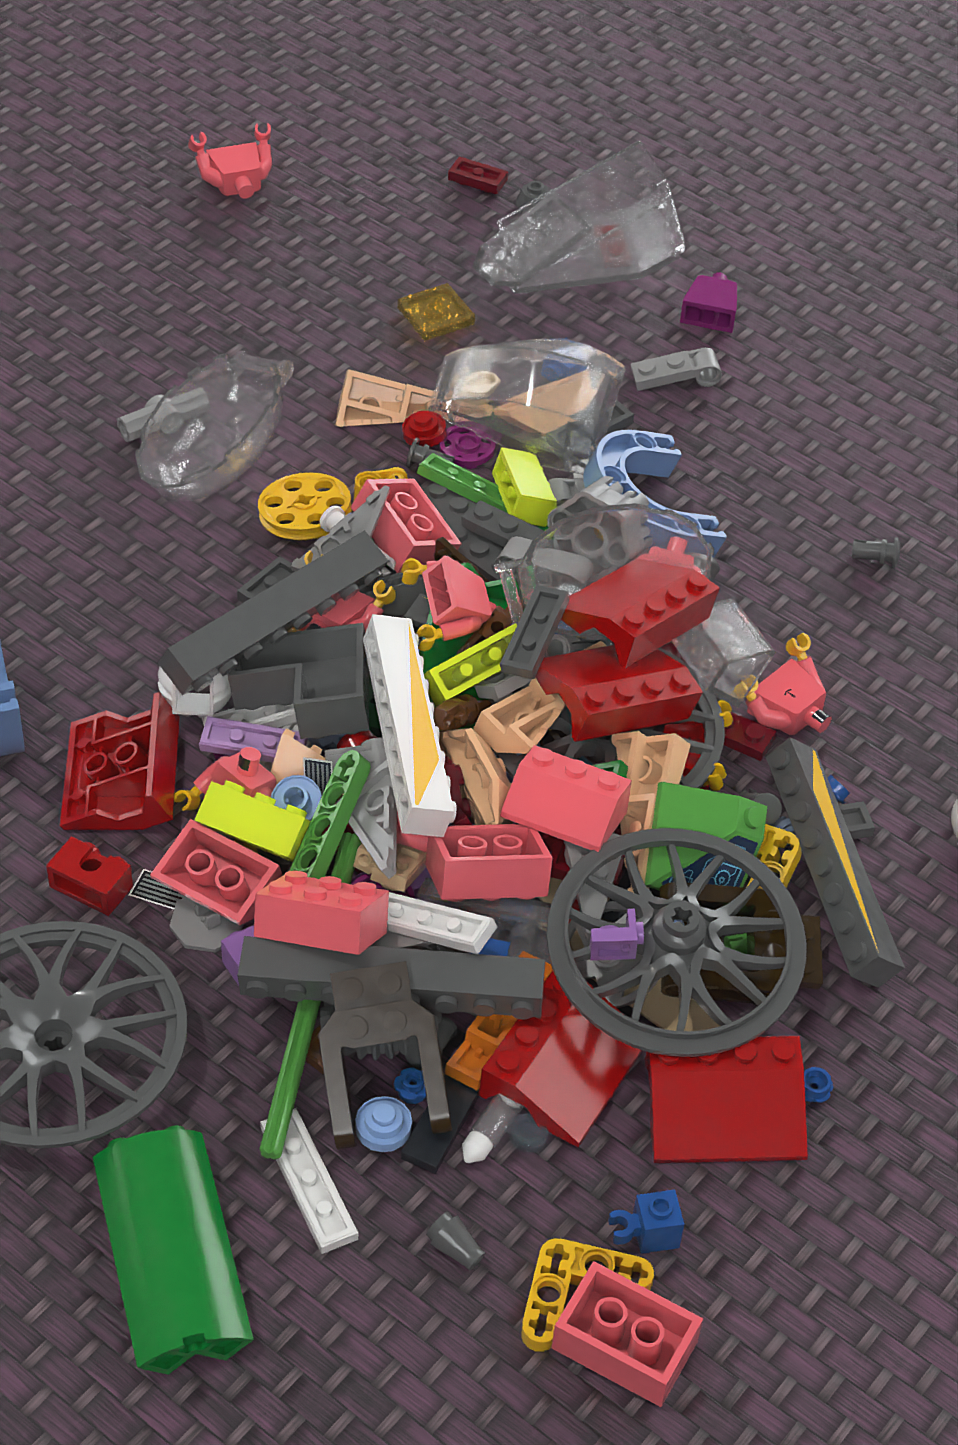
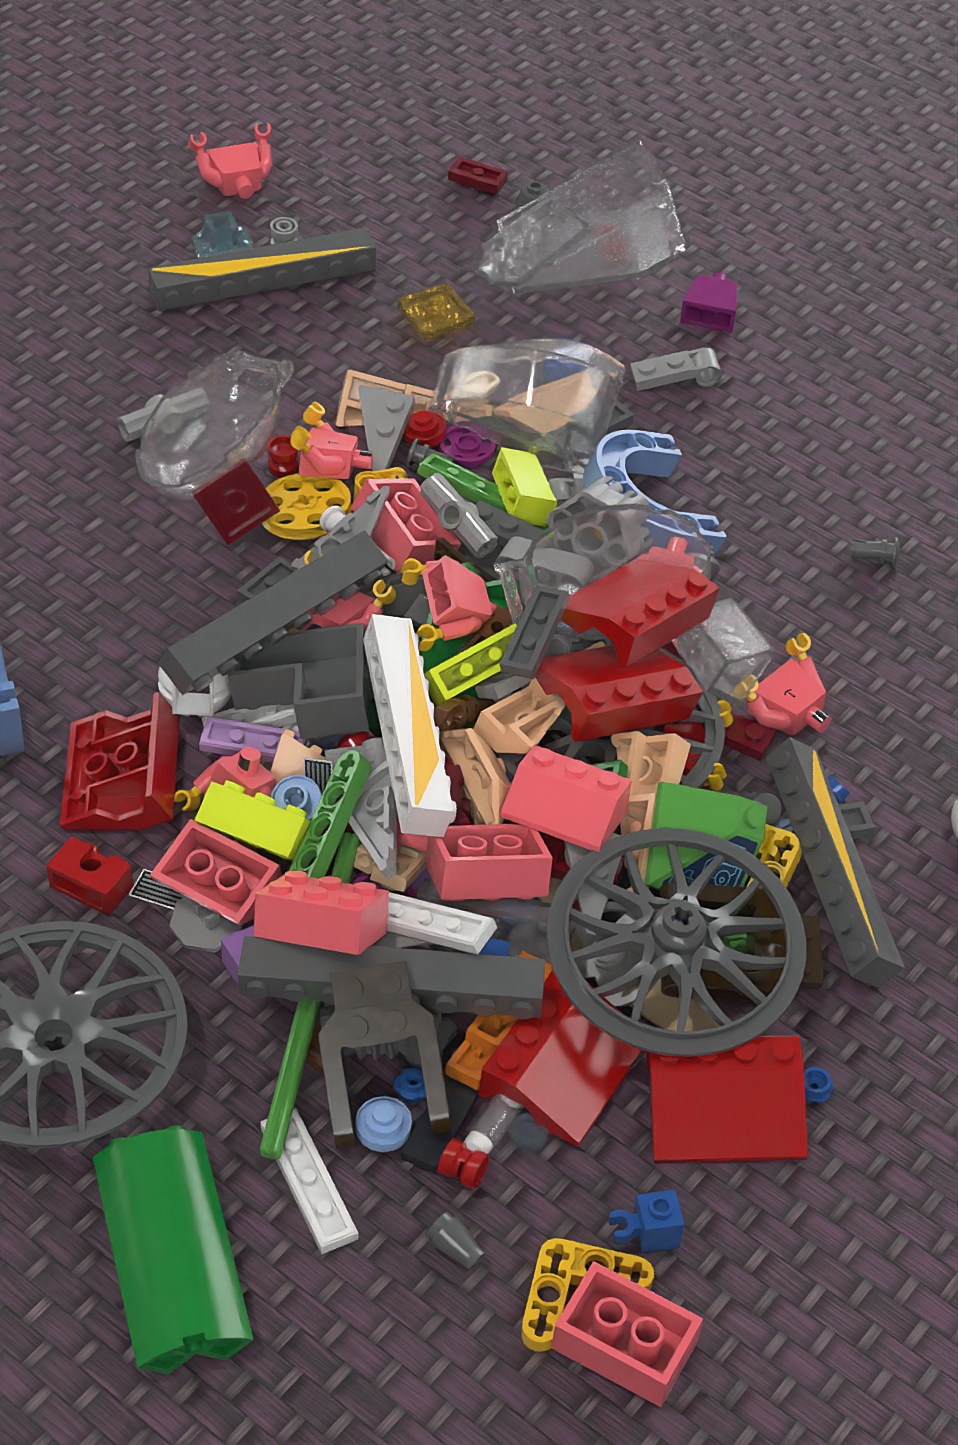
(220, 236): none -> clear light blue brick
(235, 501): none -> dark red plate
(262, 269): none -> dark grey brick
(282, 457): none -> red wheel
(283, 230): none -> light grey wheel
(326, 451): none -> coral torso
(384, 422): none -> light grey wing
(463, 1163): none -> red wheel
(469, 526): none -> light grey piece
(617, 943): medium lavender bracket -> none

